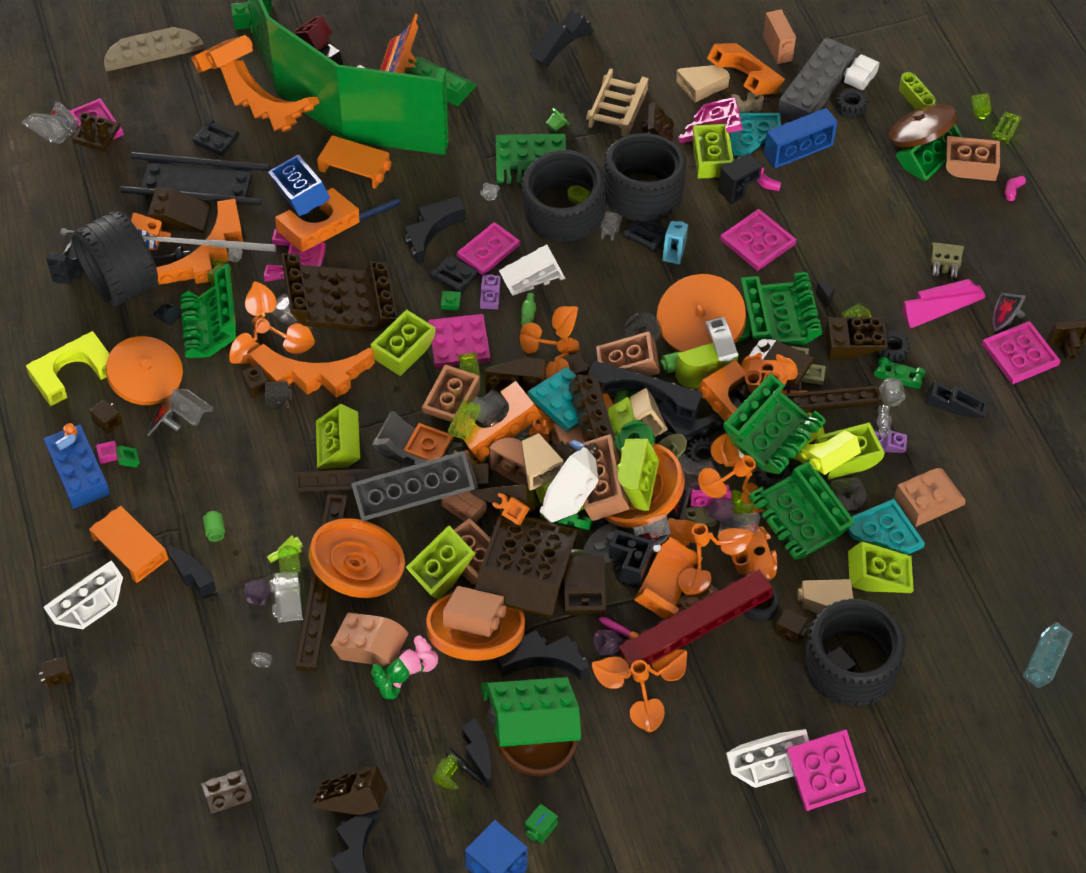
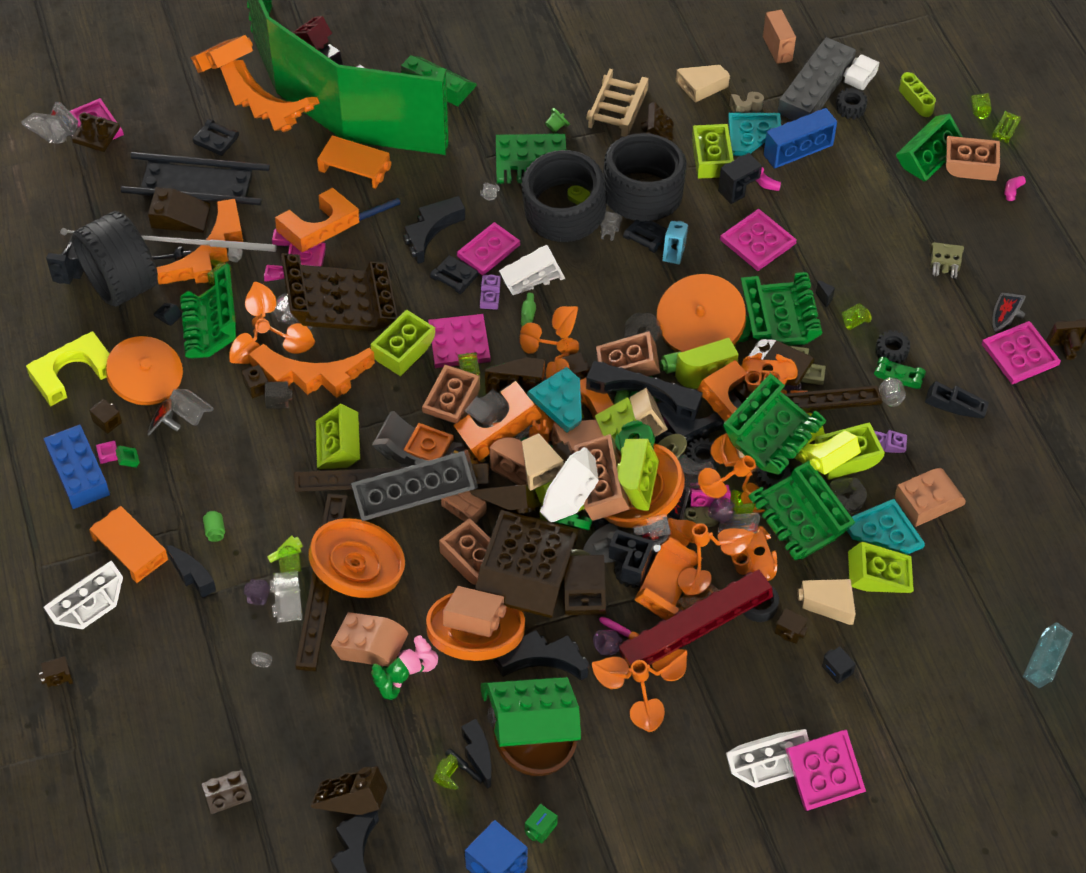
(69, 436): medium blue arm -> none
(149, 227): orange torso -> none
(151, 47): dark tan plate -> none
(240, 16): green brick -> none
(299, 185): blue brick -> none
(399, 50): orange hinge -> none
(441, 563): lime slope -> none
(450, 300): green plate -> none
(451, 431): clear neon green tile -> none
(513, 508): orange plate -> none
(559, 36): black arch -> none
(577, 446): arm -> none
(590, 407): dark brown brick -> none
(712, 113): dark pink wing -> none
(721, 339): light grey slope -> none
(761, 78): orange arch -> none
(854, 336): dark brown slope -> none
(864, 619): black tyre -> none
(884, 421): clear pin -> none
(923, 125): reddish brown dish -> none
(940, 301): dark pink wedge -> none

